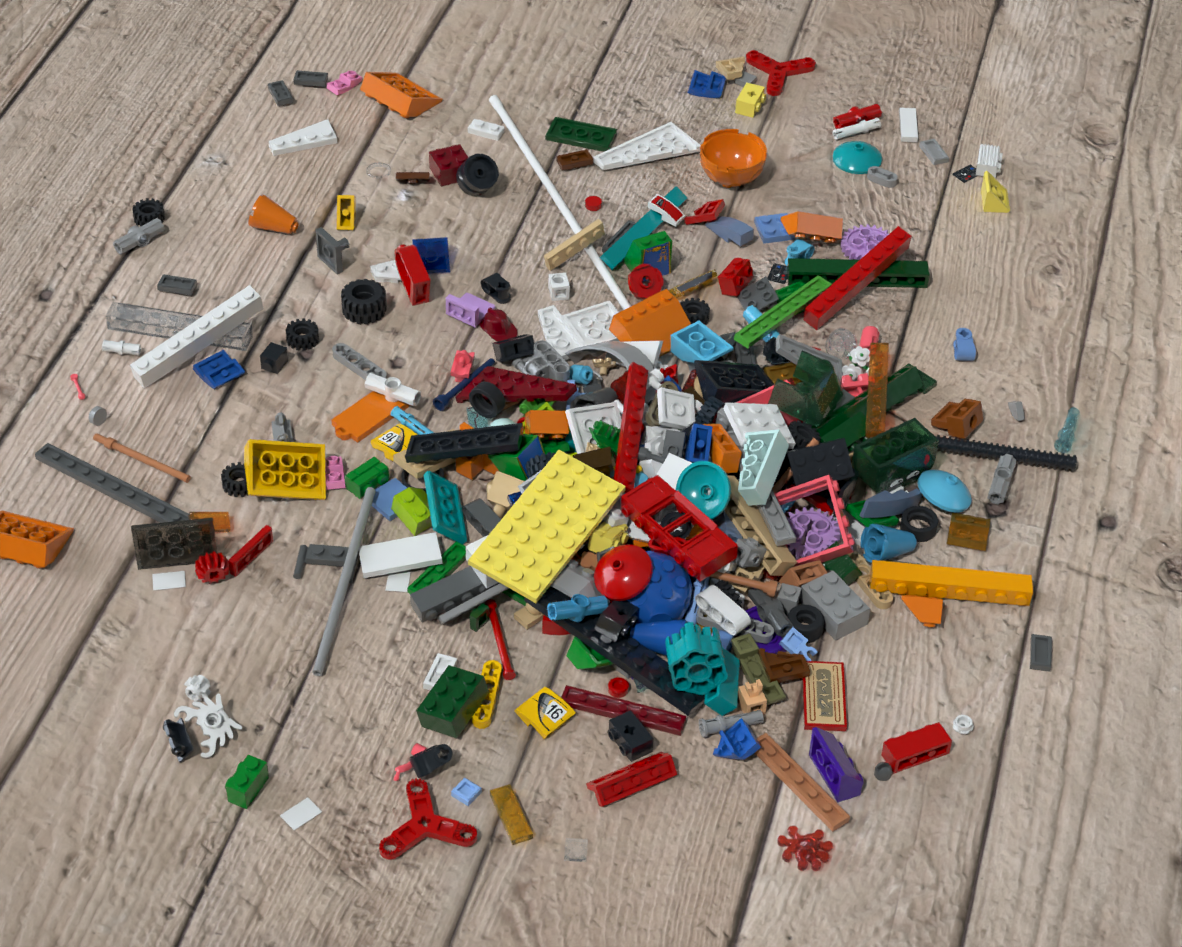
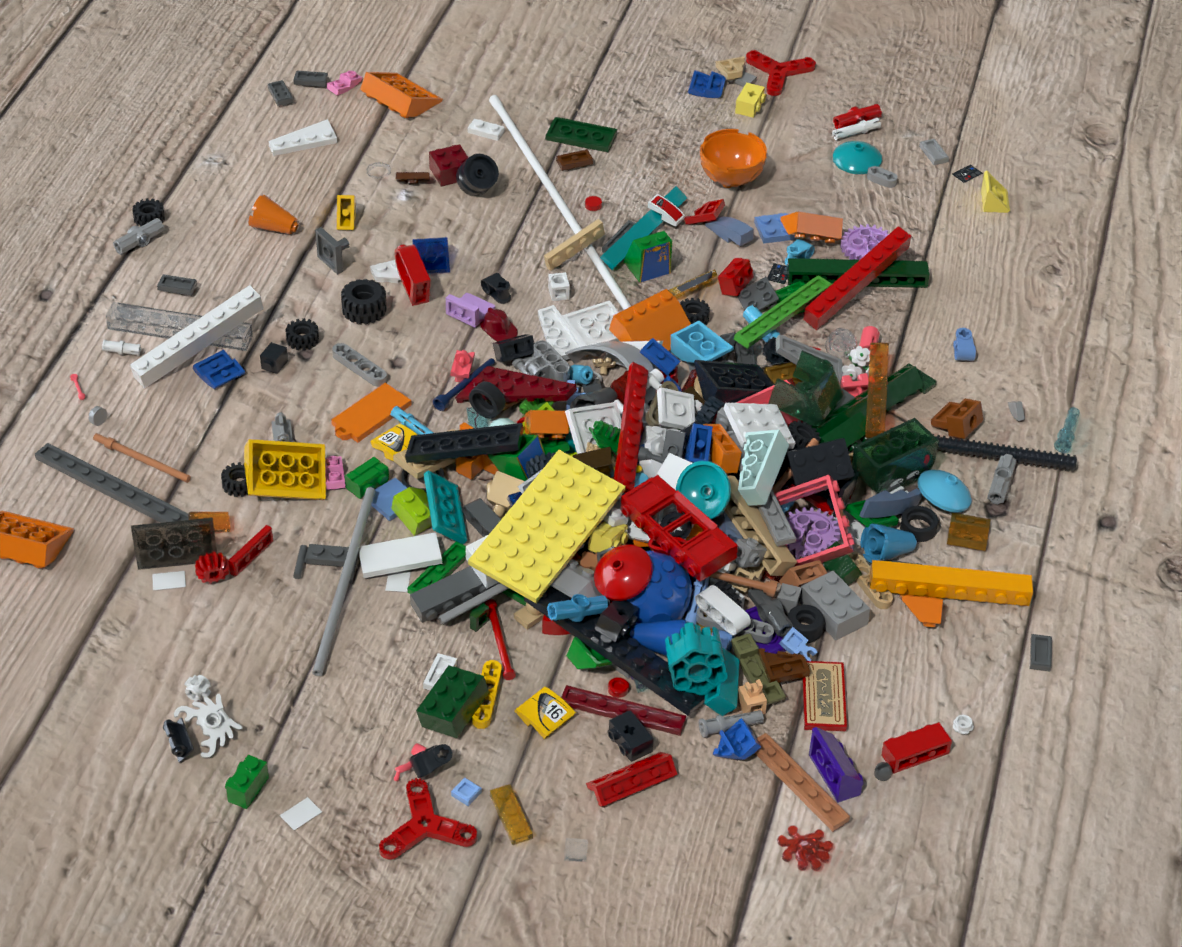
(392, 389): white piece -> none
(649, 273): red plate -> none
(654, 145): white wing -> none
(660, 356): none -> blue plate
(908, 124): white tile -> none
(989, 160): white brick -> none

